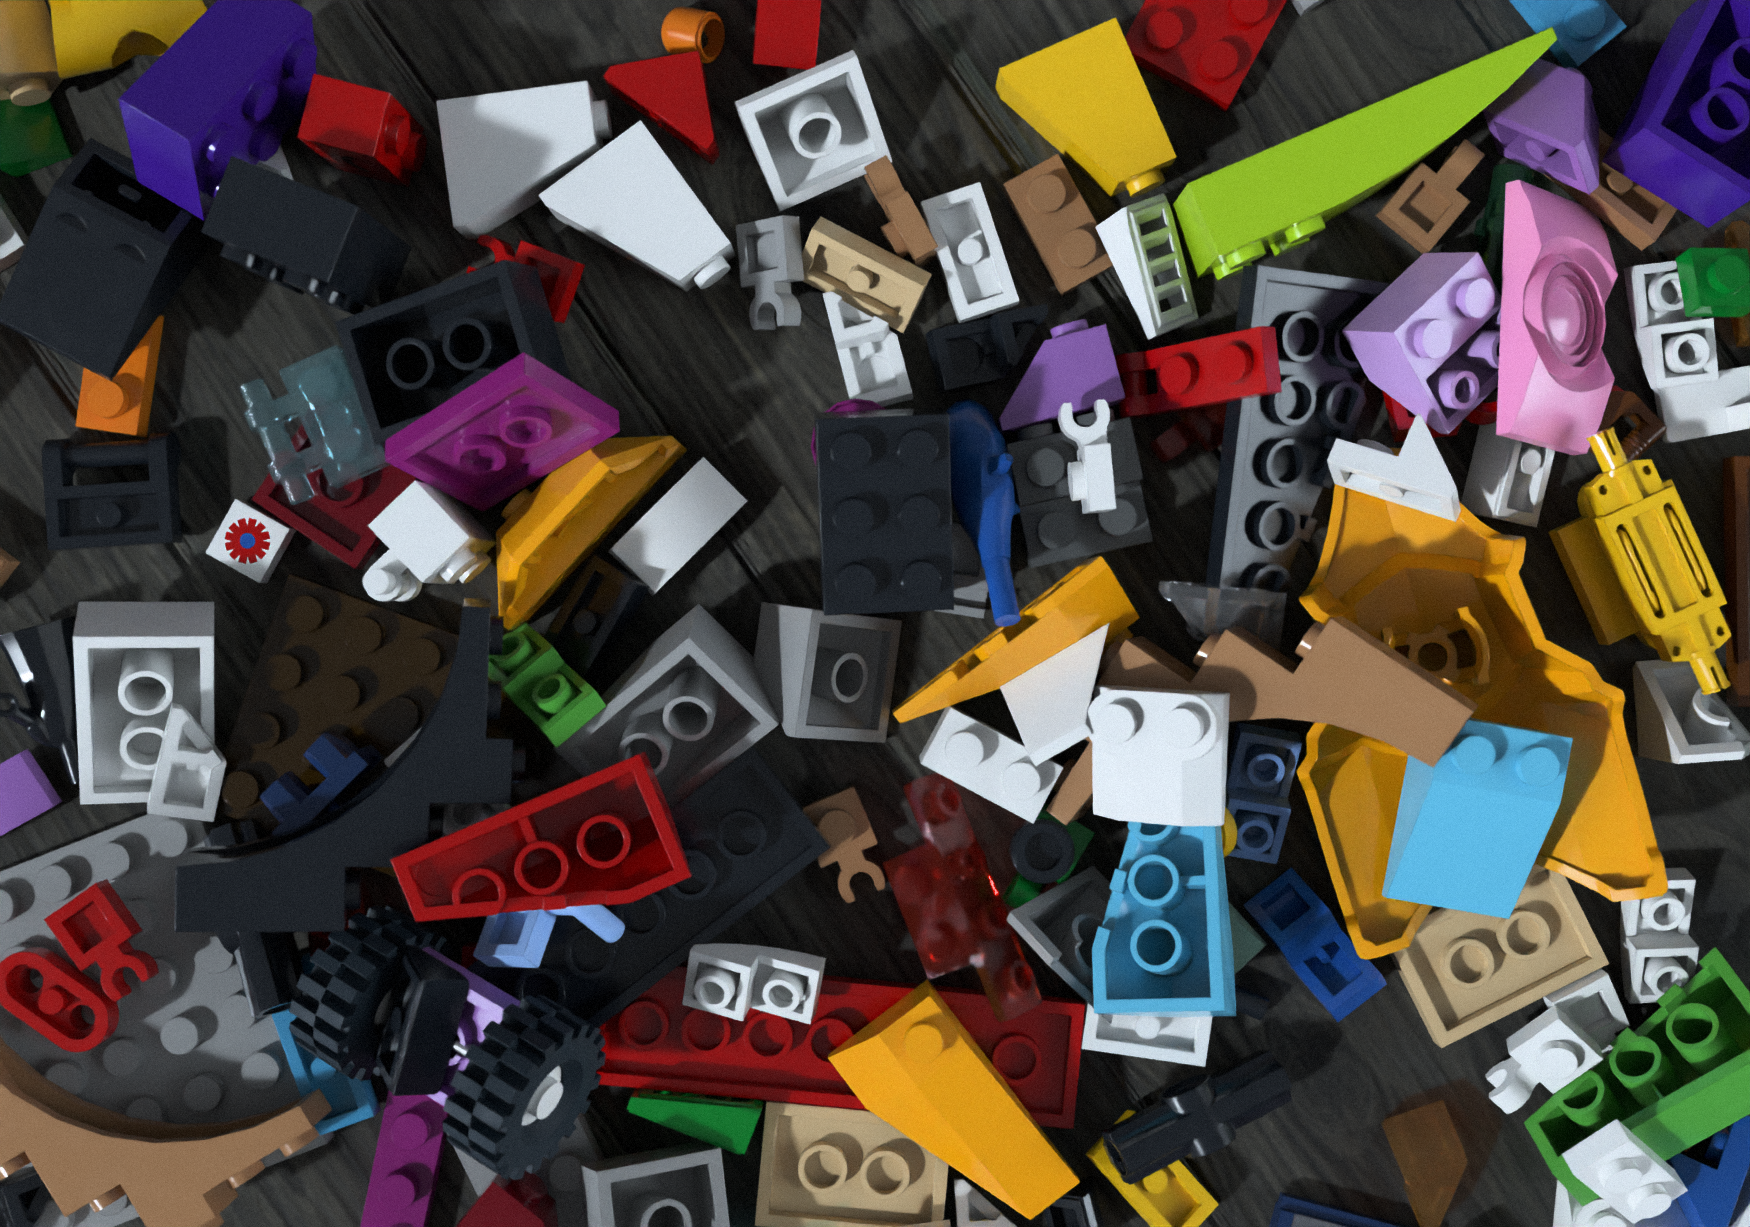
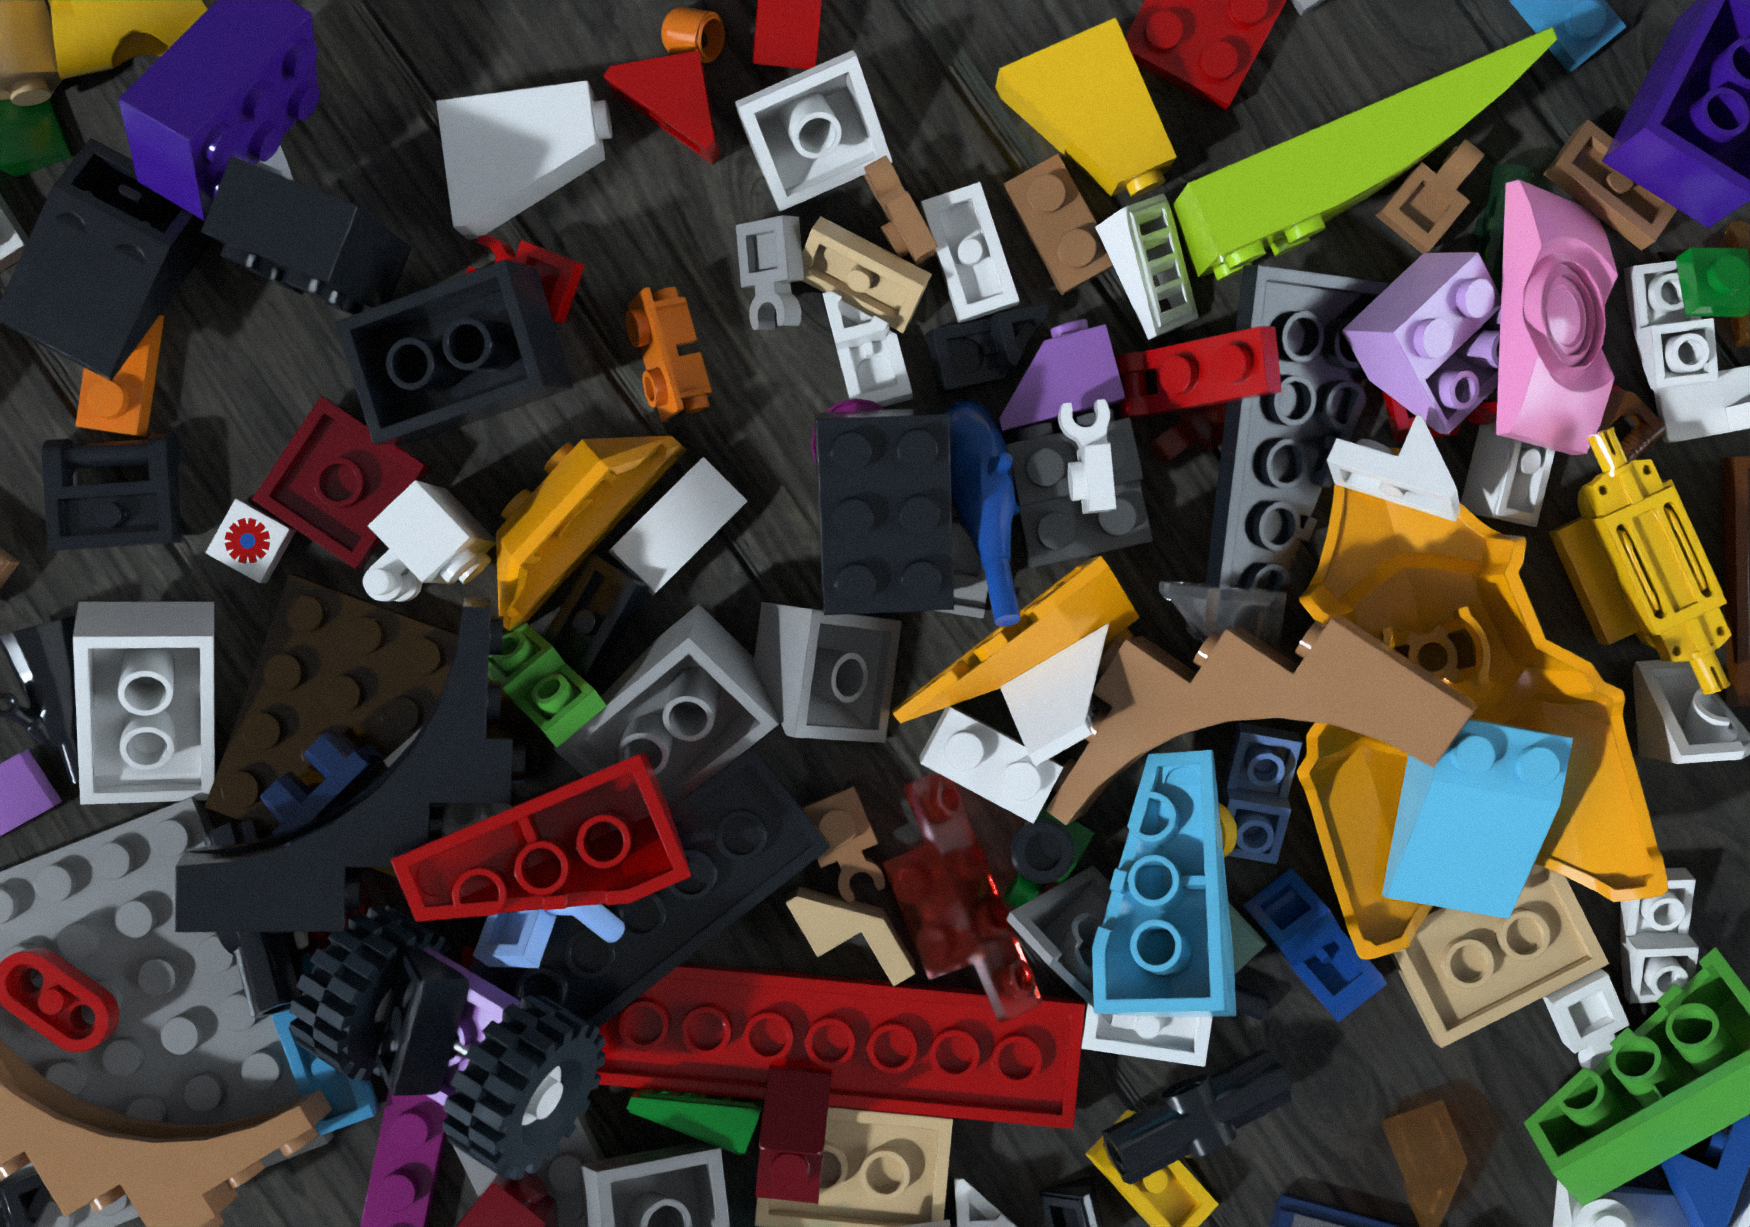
(98, 930): red plate -> none
(186, 771): white slope -> none
(332, 416): clear light blue plate -> none
(362, 131): red brick -> none
(502, 433): magenta plate -> none
(642, 210): white slope -> none
(668, 377): none -> orange hinge
(742, 977): white slope -> none
(793, 1134): none -> dark red slope
(831, 921): none -> tan slope
(943, 1092): light orange wedge -> none
(1159, 755): white slope -> none
(1543, 1051): white plate -> none
(1549, 124): medium lavender slope -> none
(1625, 1172): white plate -> none

